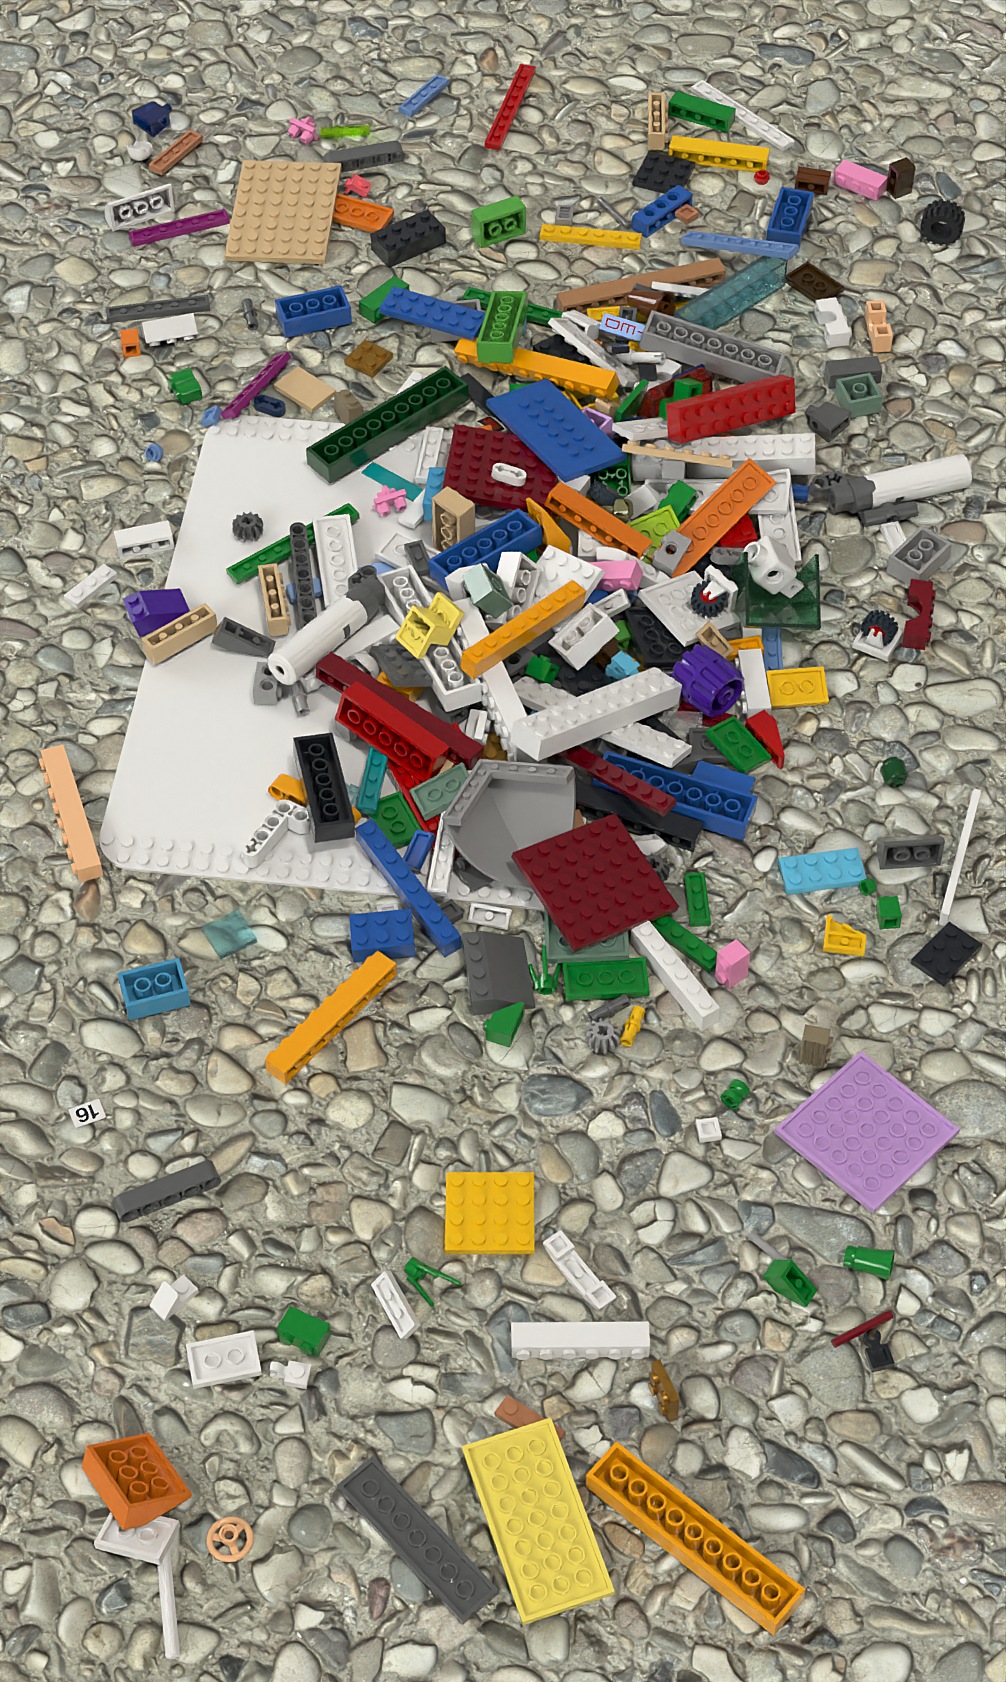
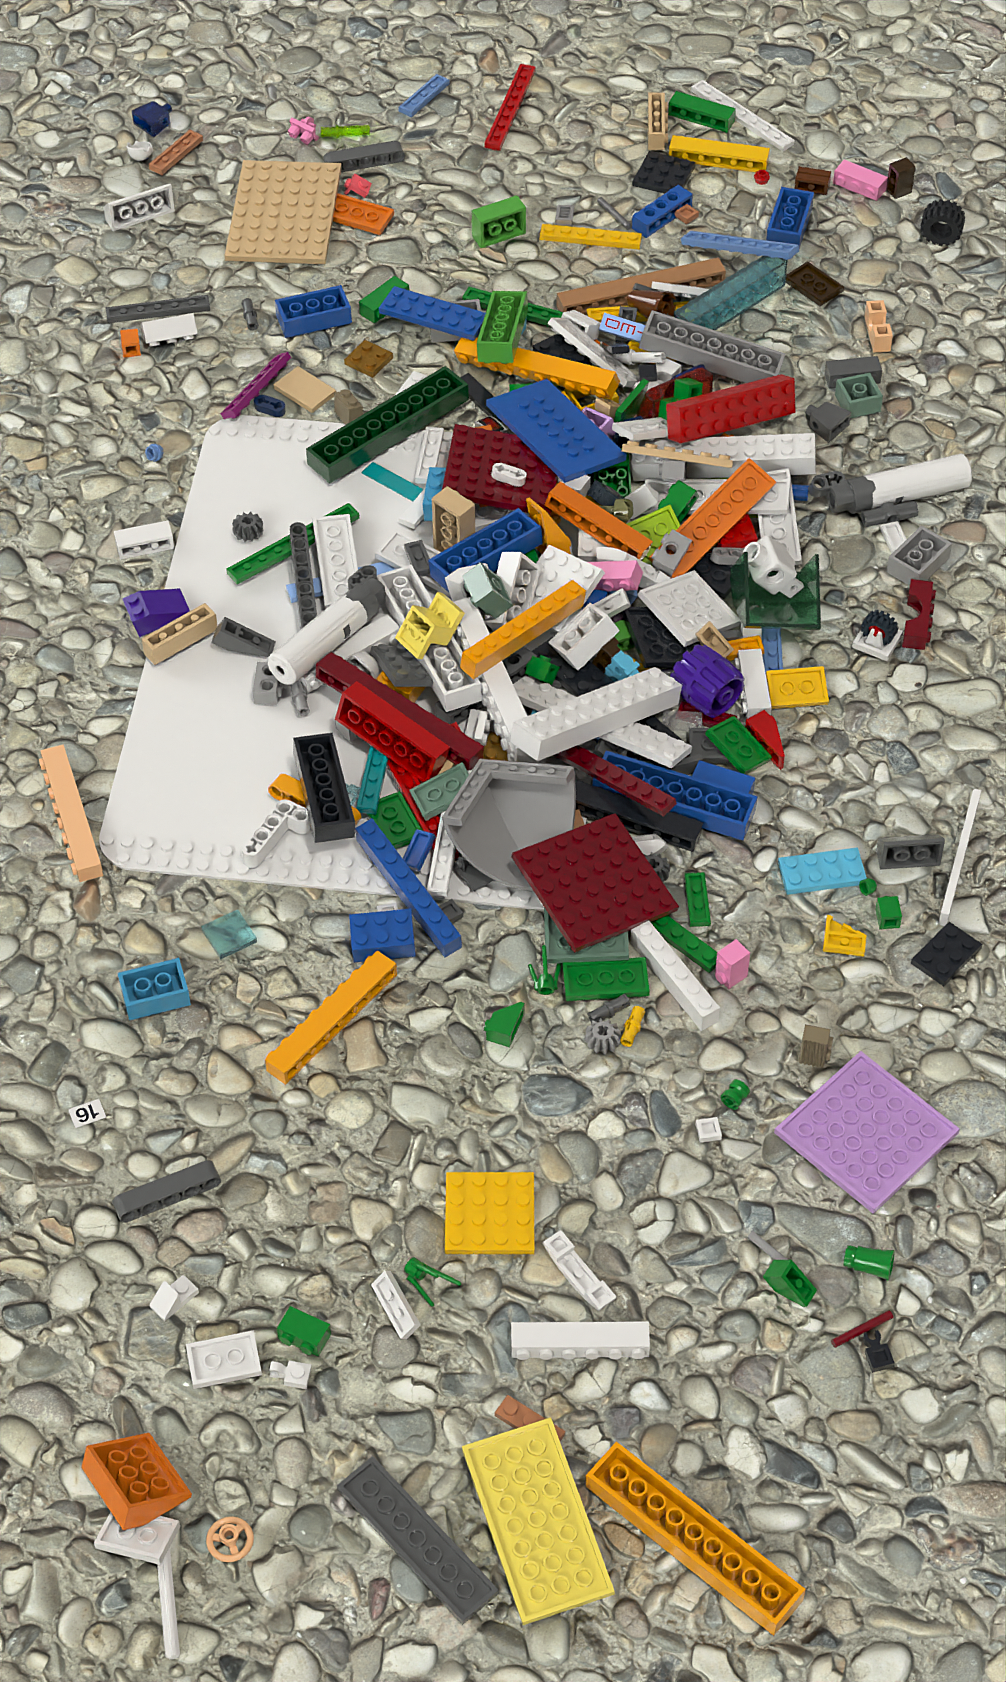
(90, 586): white plate -> none
(179, 227): magenta tile -> none
(185, 386): green brick -> none
(211, 416): medium blue plate -> none
(273, 600): tan brick -> none
(388, 498): bright pink hips -> none
(408, 238): black brick -> none
(490, 916): white slope -> none
(496, 971): dark grey slope -> none
(664, 1390): pearl gold plate -> none
(714, 594): plate -> none
(836, 329): white arch -> none
(894, 772): dark green head -> none

